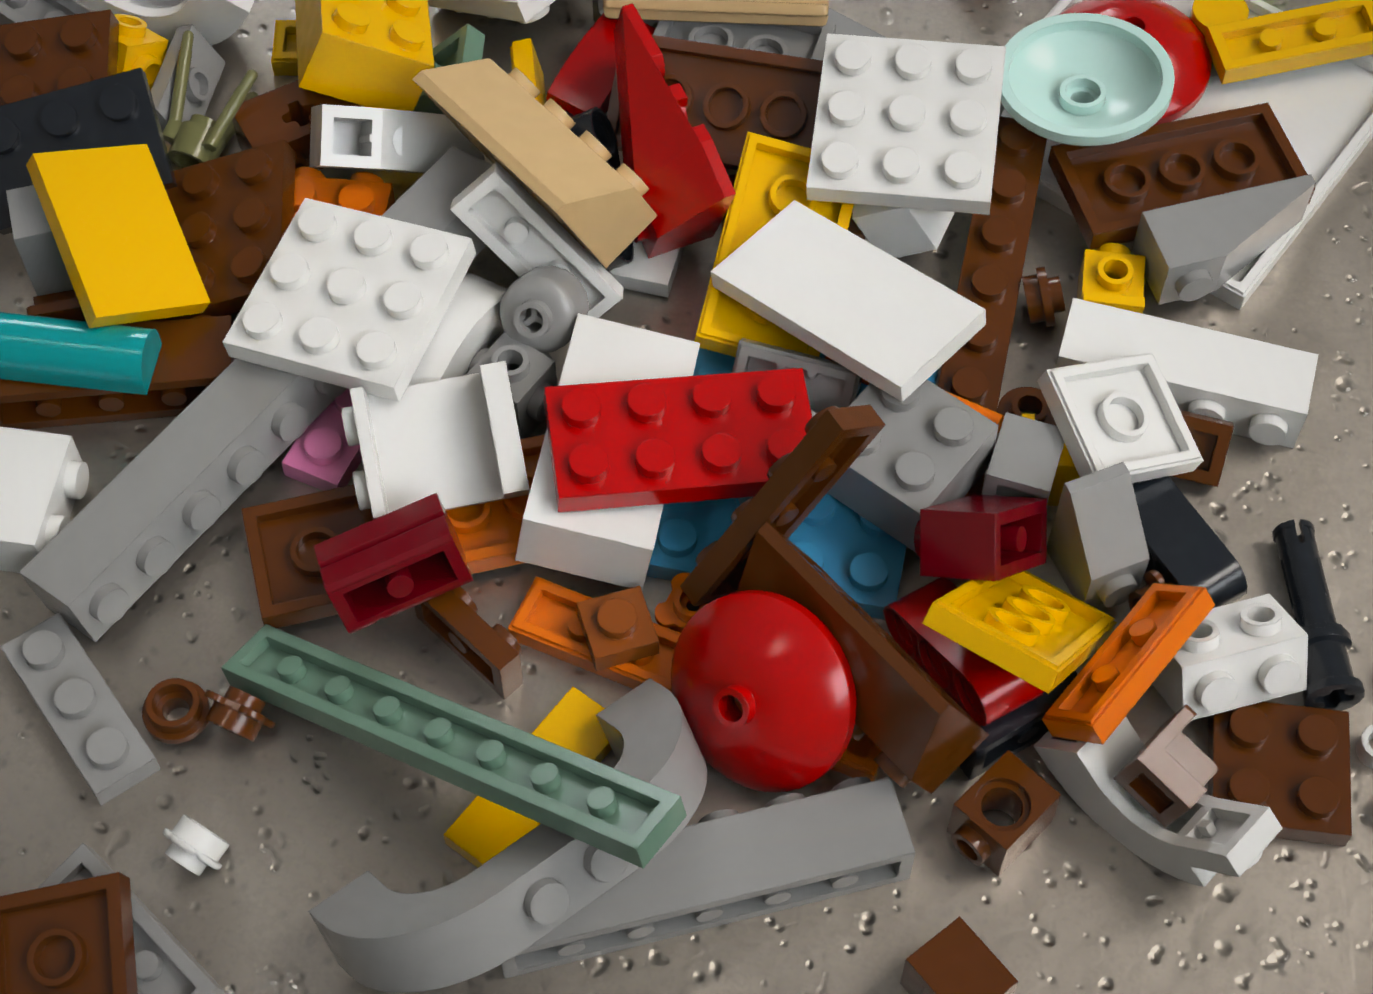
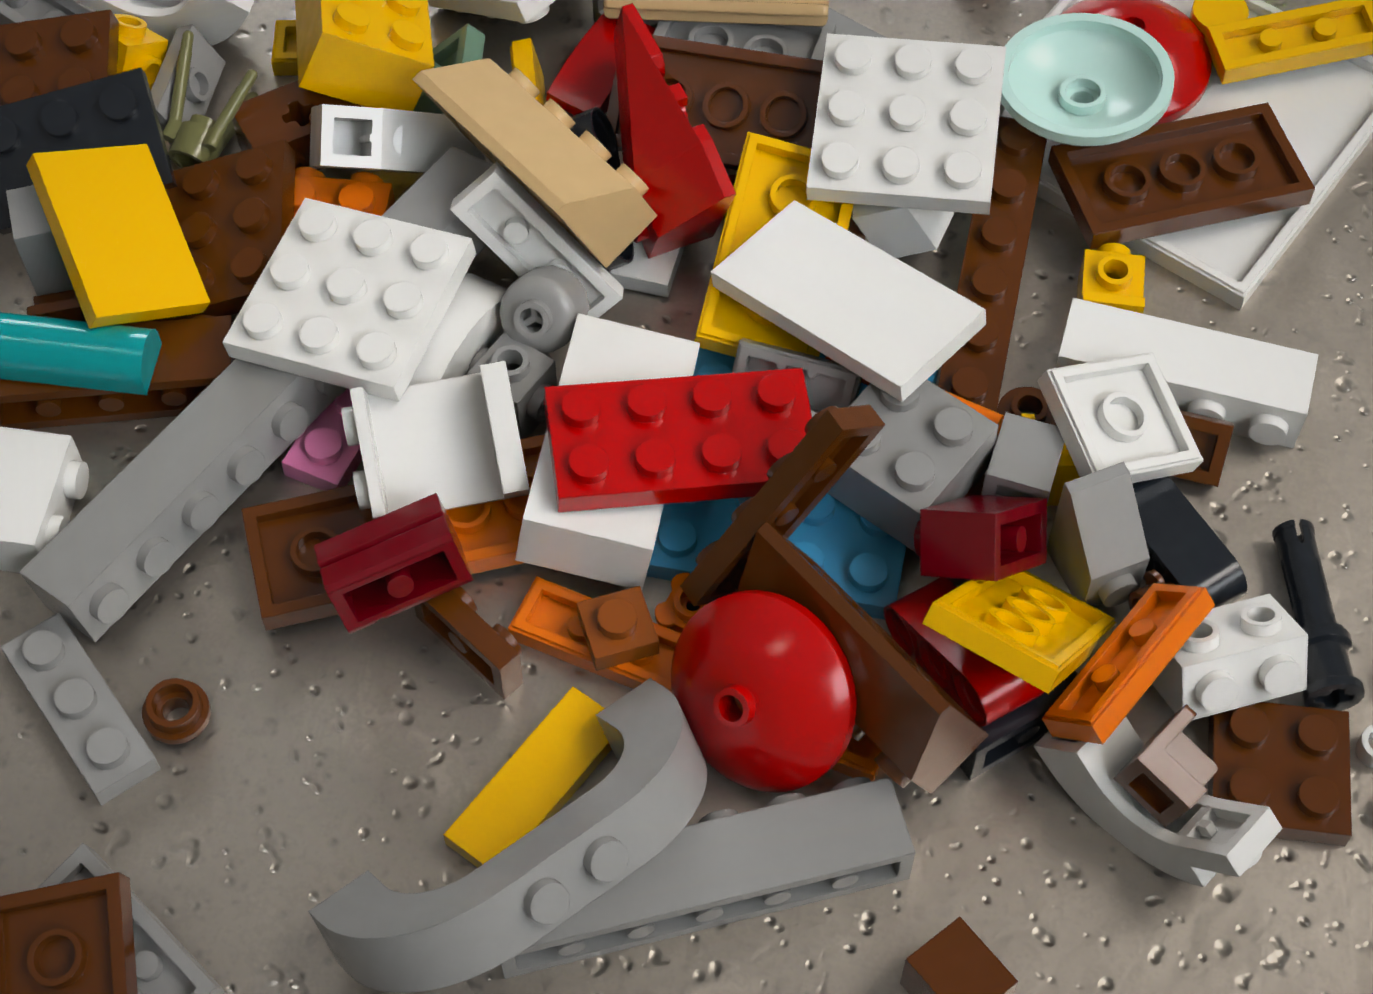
(195, 846): white plate -> none
(238, 713): reddish brown plate -> none
(459, 745): sand green plate -> none
(1014, 790): reddish brown brick -> none
(1043, 297): reddish brown plate -> none
(1209, 240): light grey slope -> none

